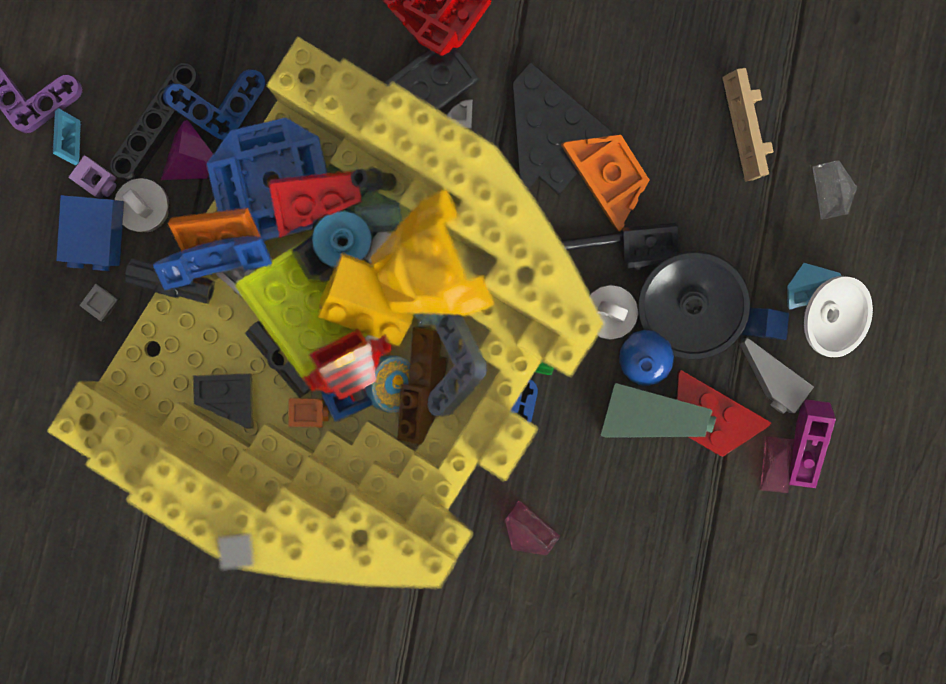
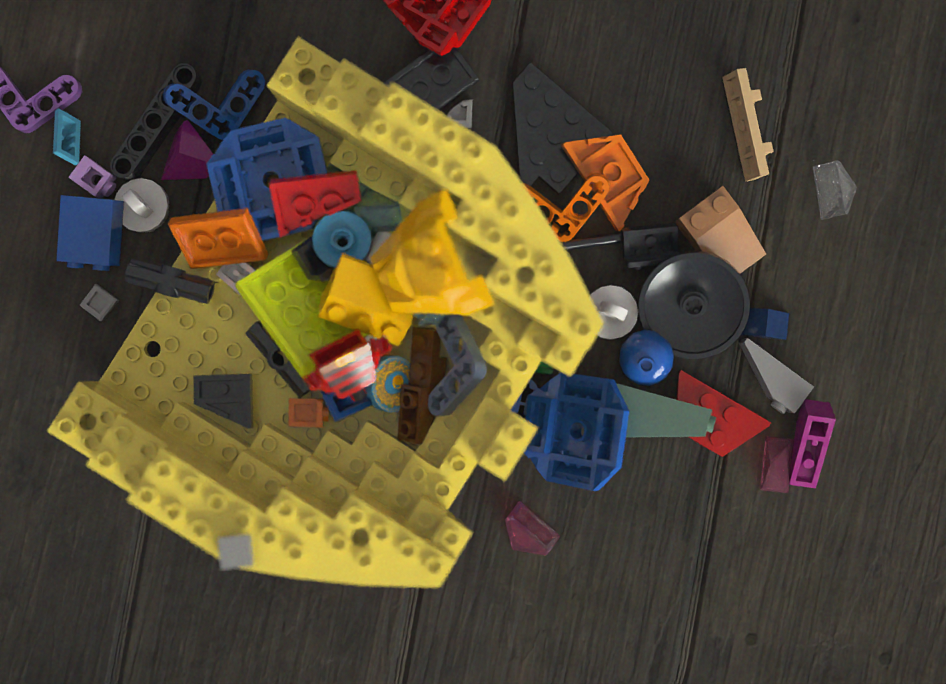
(212, 258): blue slope -> none
(373, 179): black pin -> none
(560, 413): none -> blue piece
(568, 215): none -> orange beam
(721, 229): none -> medium nougat slope
(806, 283): medium azure slope -> none
(838, 316): white dish -> none

